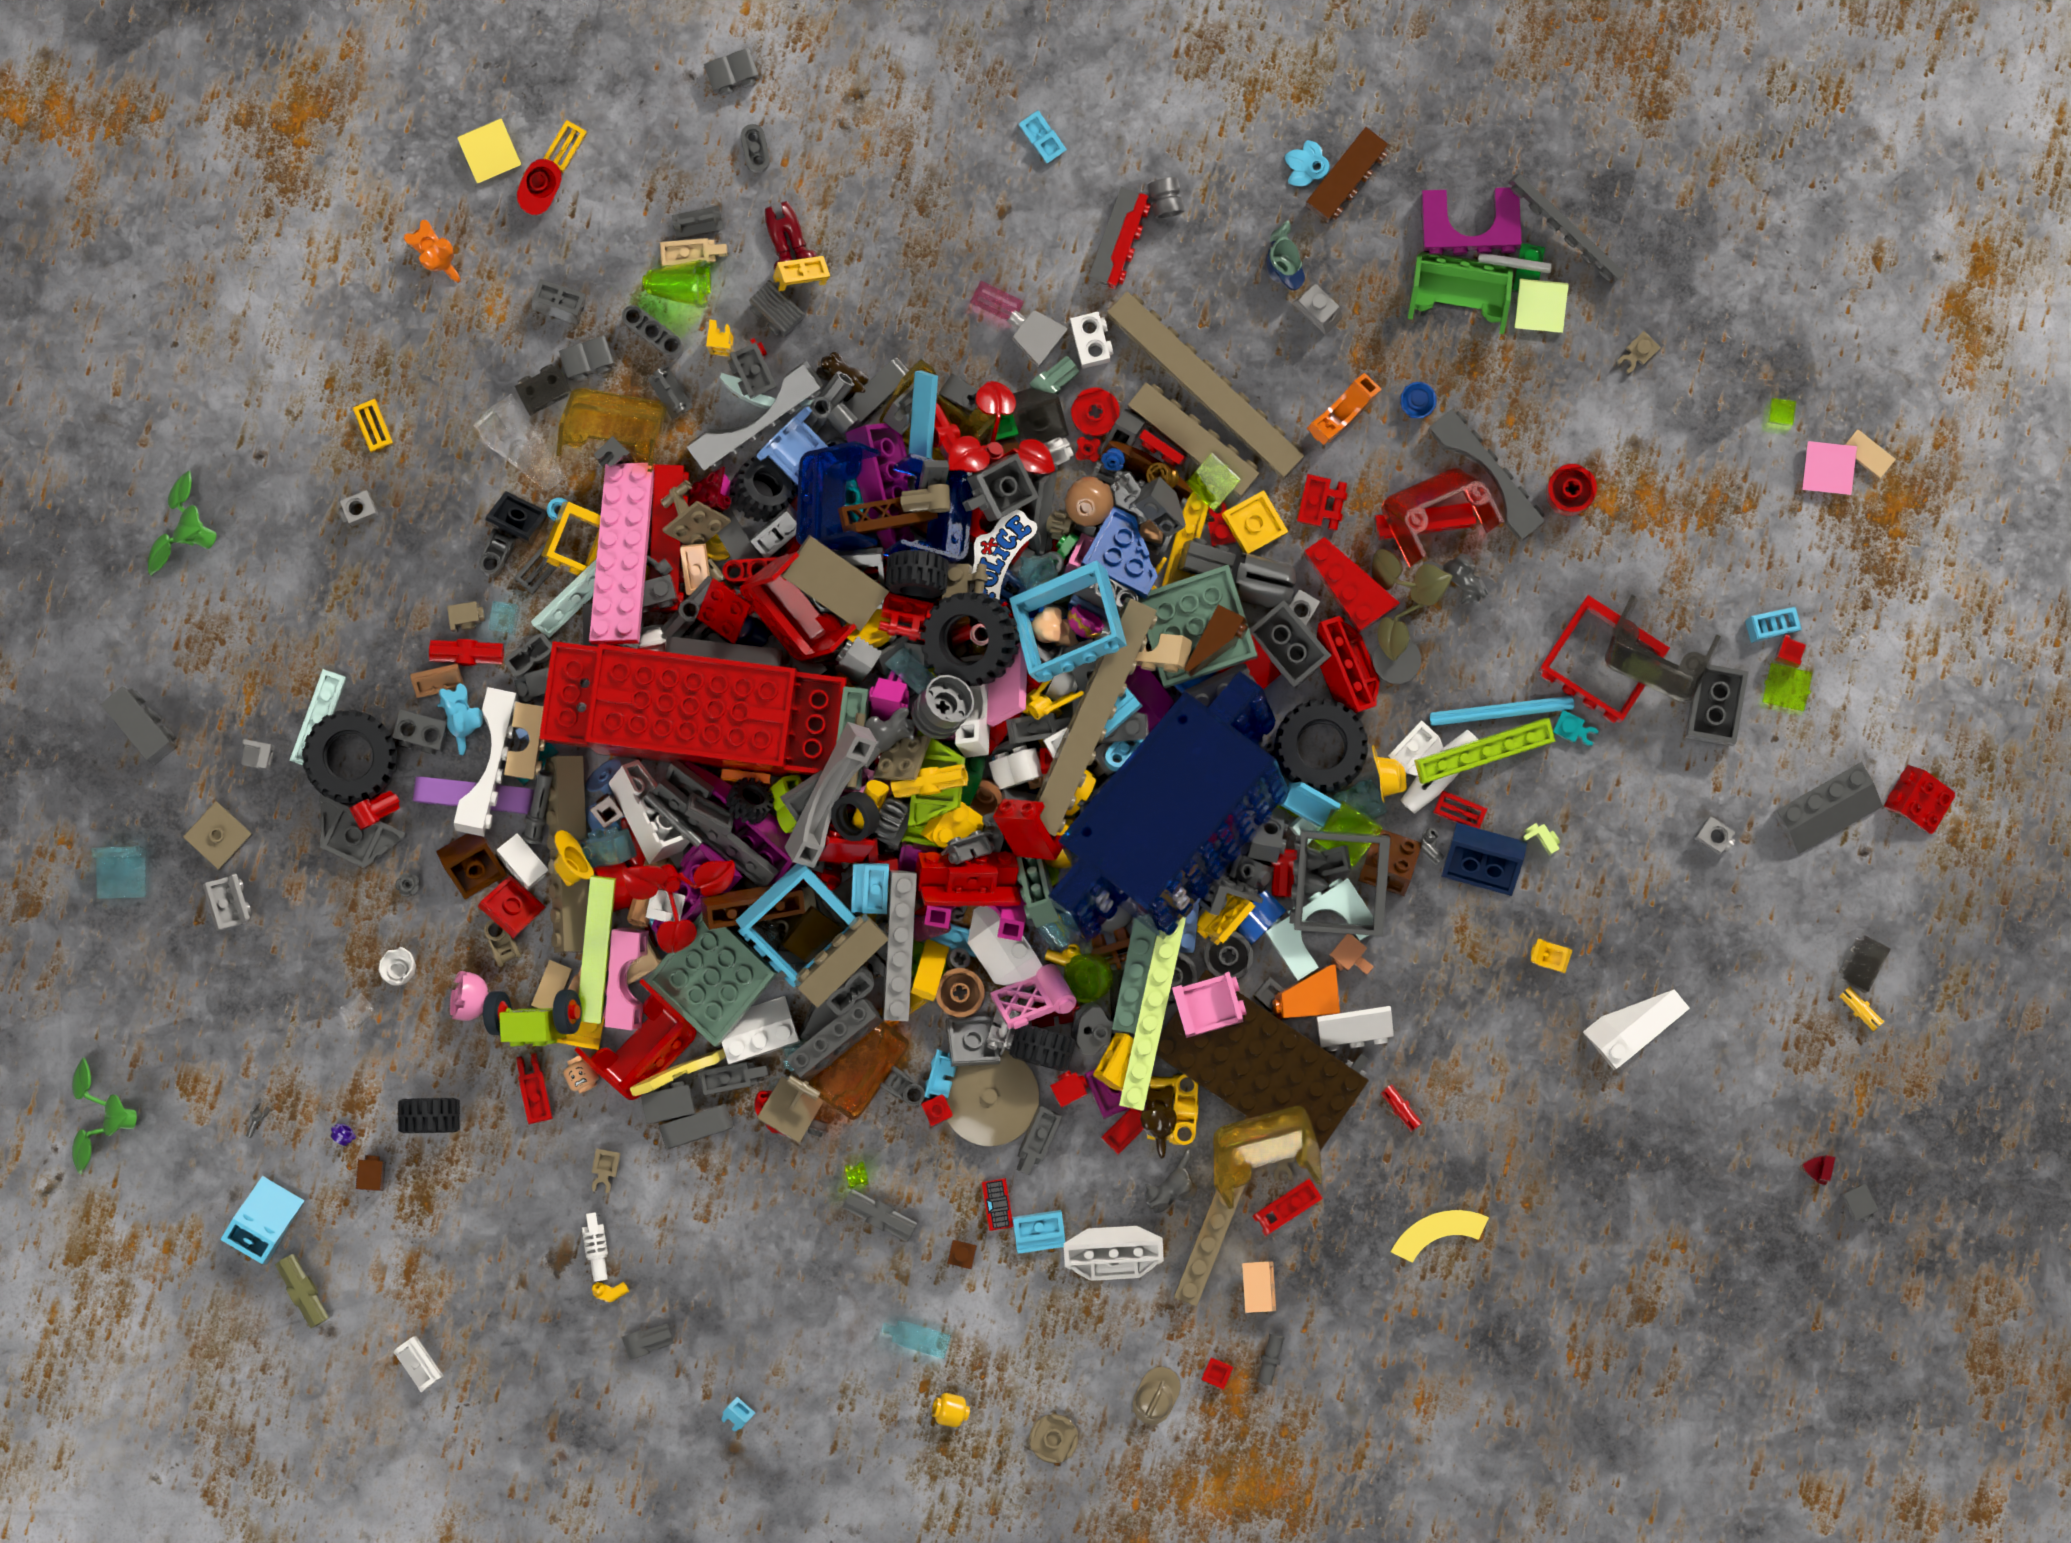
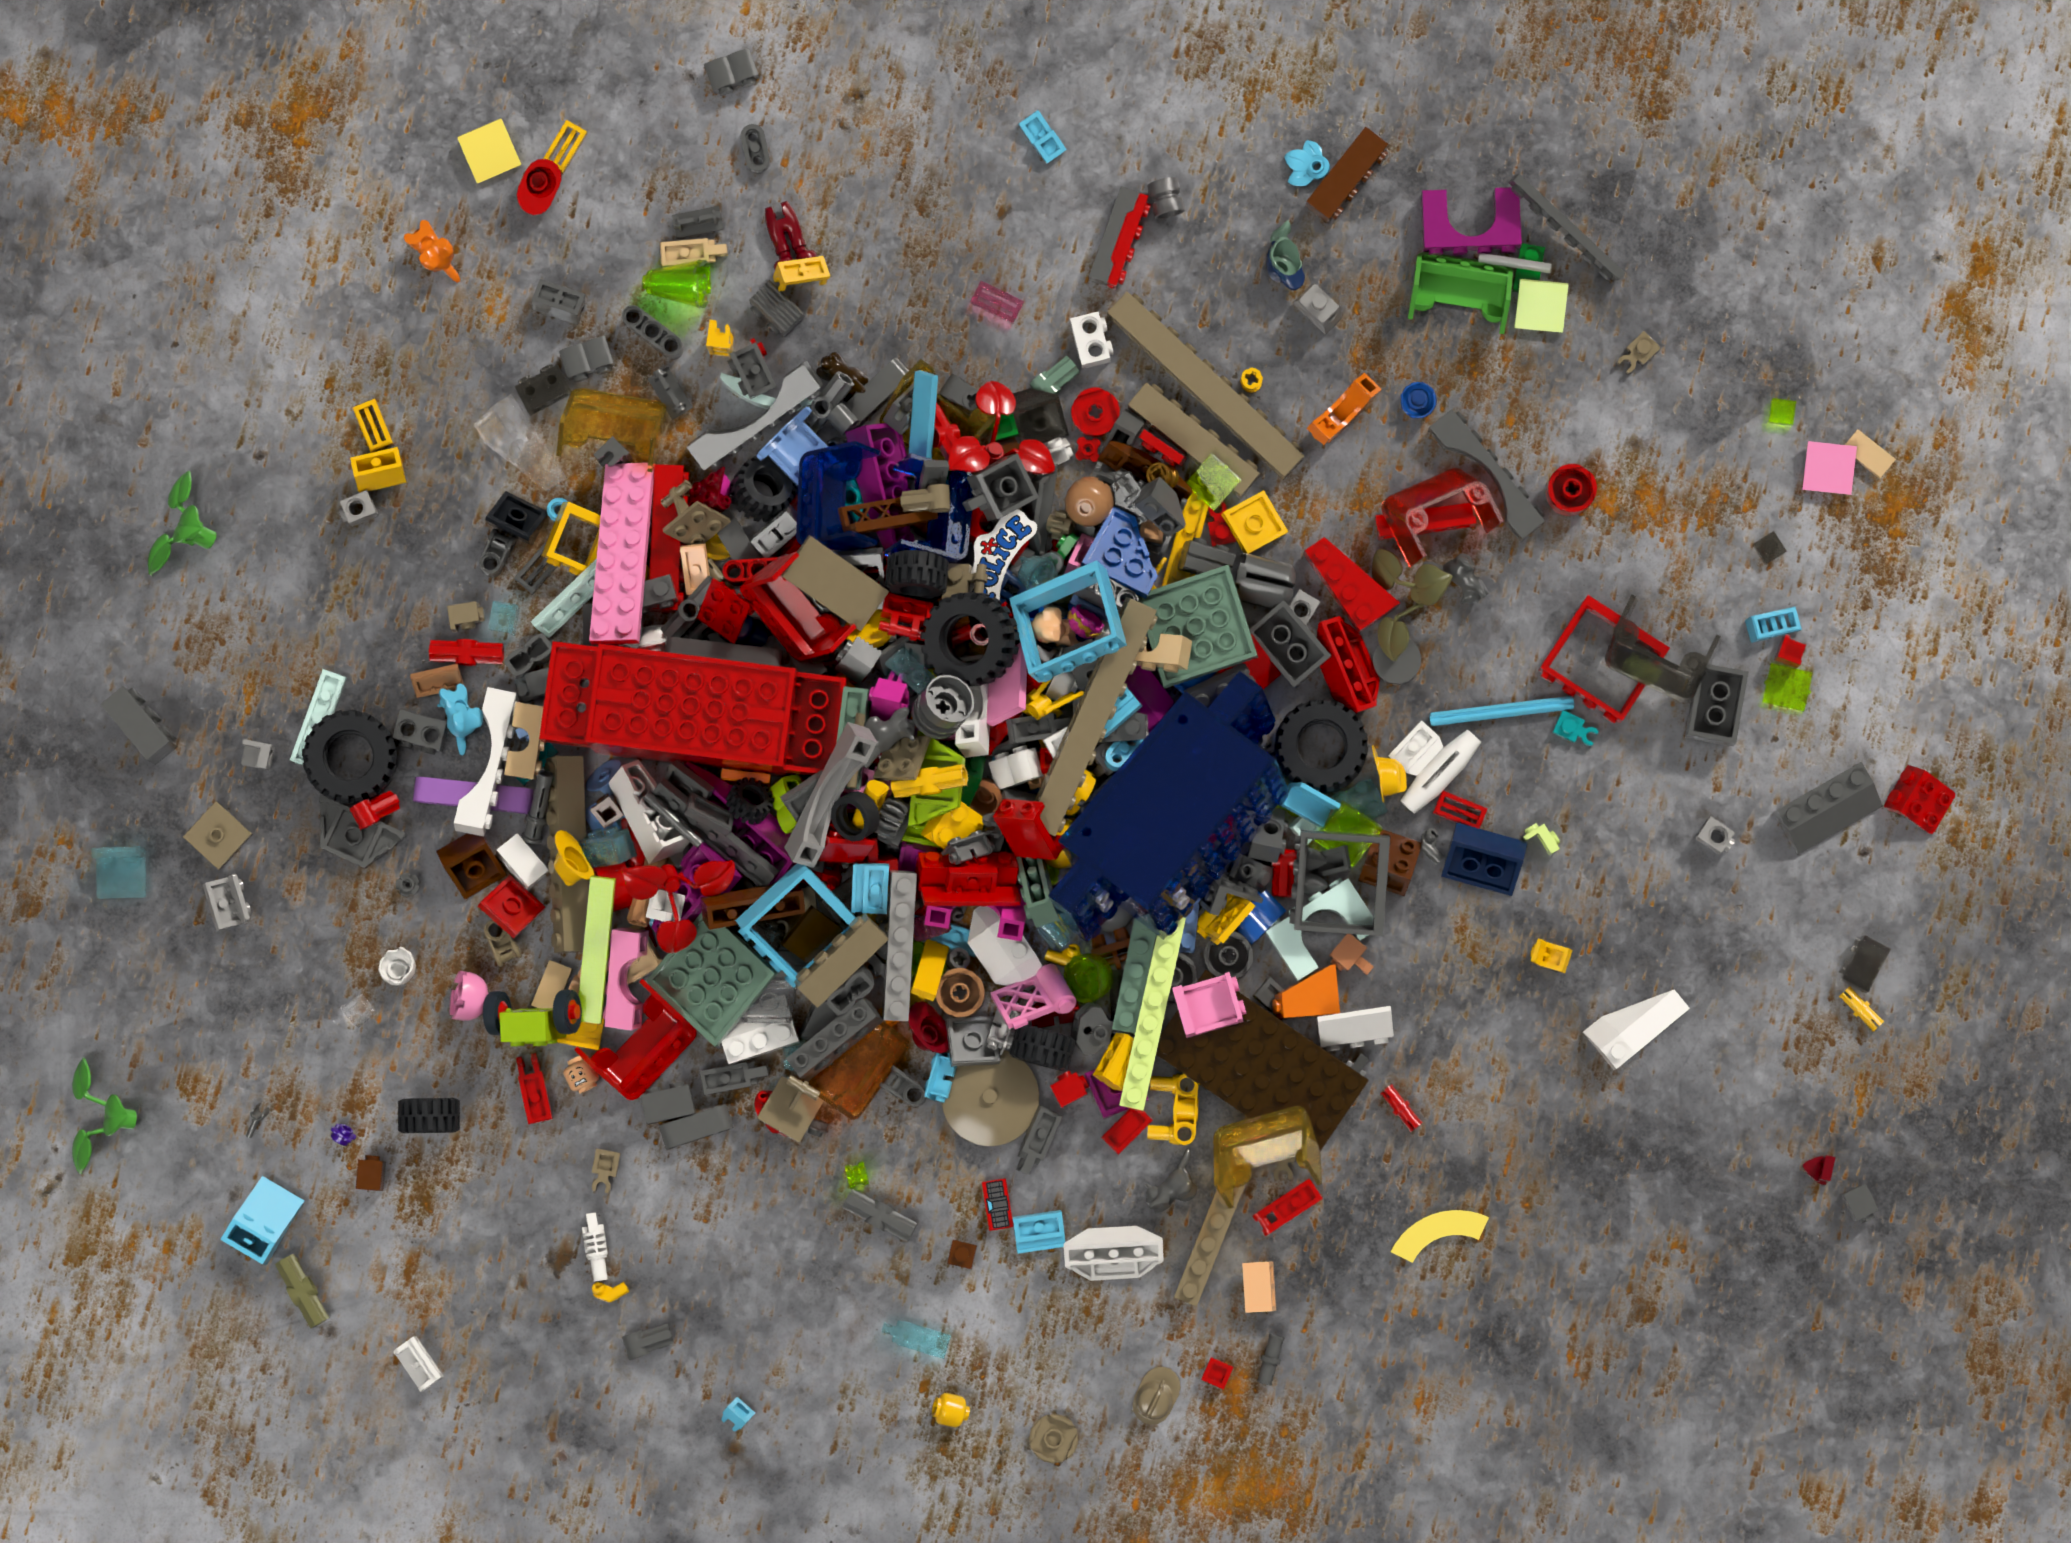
(378, 470): none -> yellow brick
(662, 567): dark grey hand -> none
(668, 1075): light yellow tile -> none
(773, 1005): none -> clear tile
(928, 1028): none -> dark red piece
(937, 1110): red bracket -> none
(1036, 334): light grey torso -> none
(1114, 455): blue plate -> none
(1159, 1118): dark brown animal -> none
(1219, 636): reddish brown slope -> none
(1247, 374): none -> yellow bush
(1314, 502): red plate -> none
(1484, 750): lime tile -> none
(1769, 548): none -> clear smoke plate

